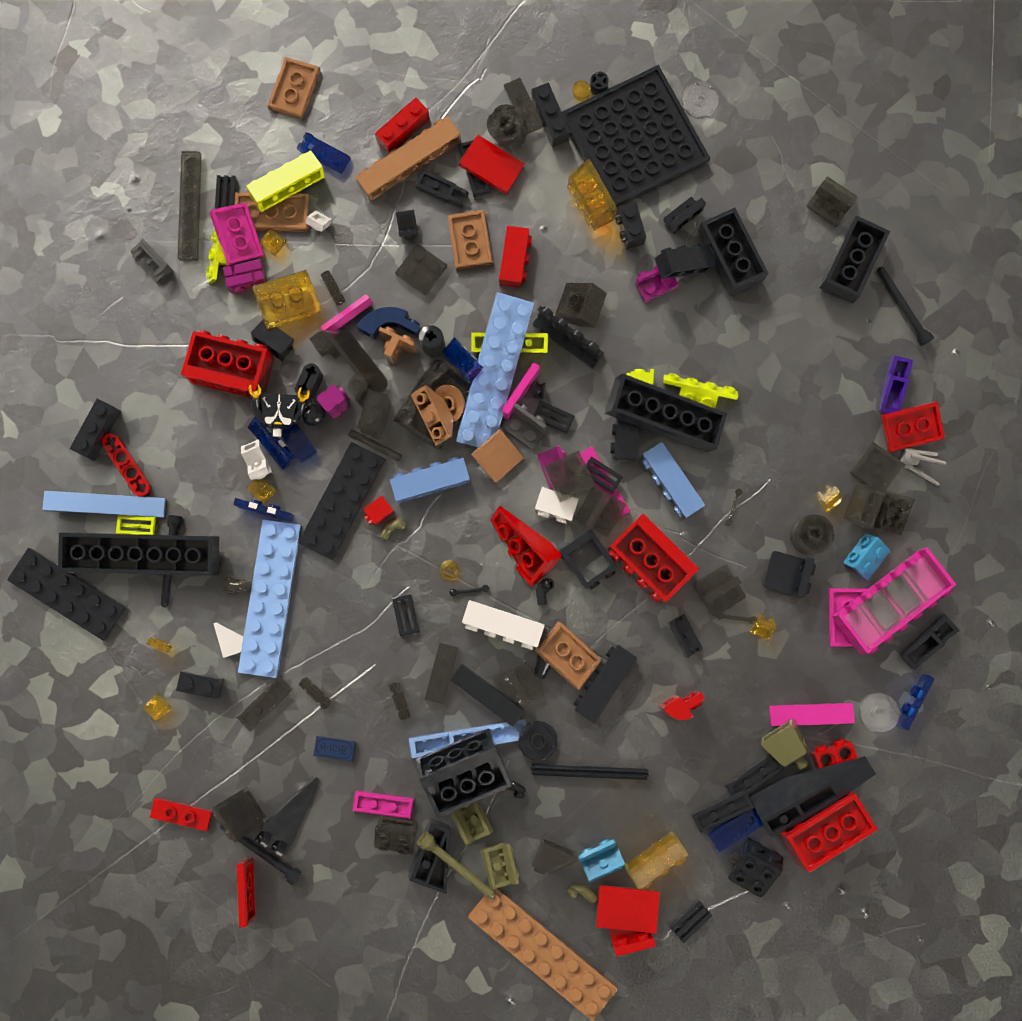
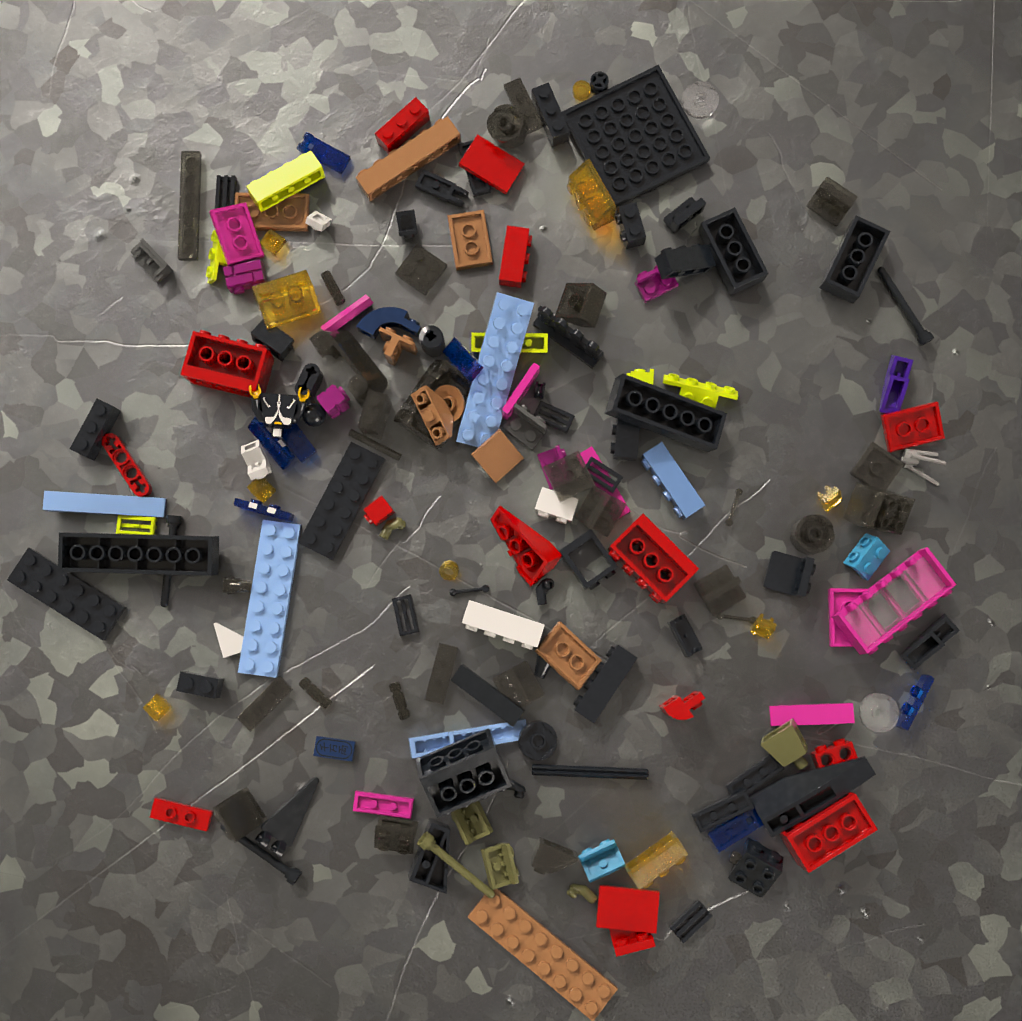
(159, 645): clear yellow tile -> none
(246, 891): red tile -> none
(293, 87): medium nougat tile -> none
(429, 480): medium blue brick -> none

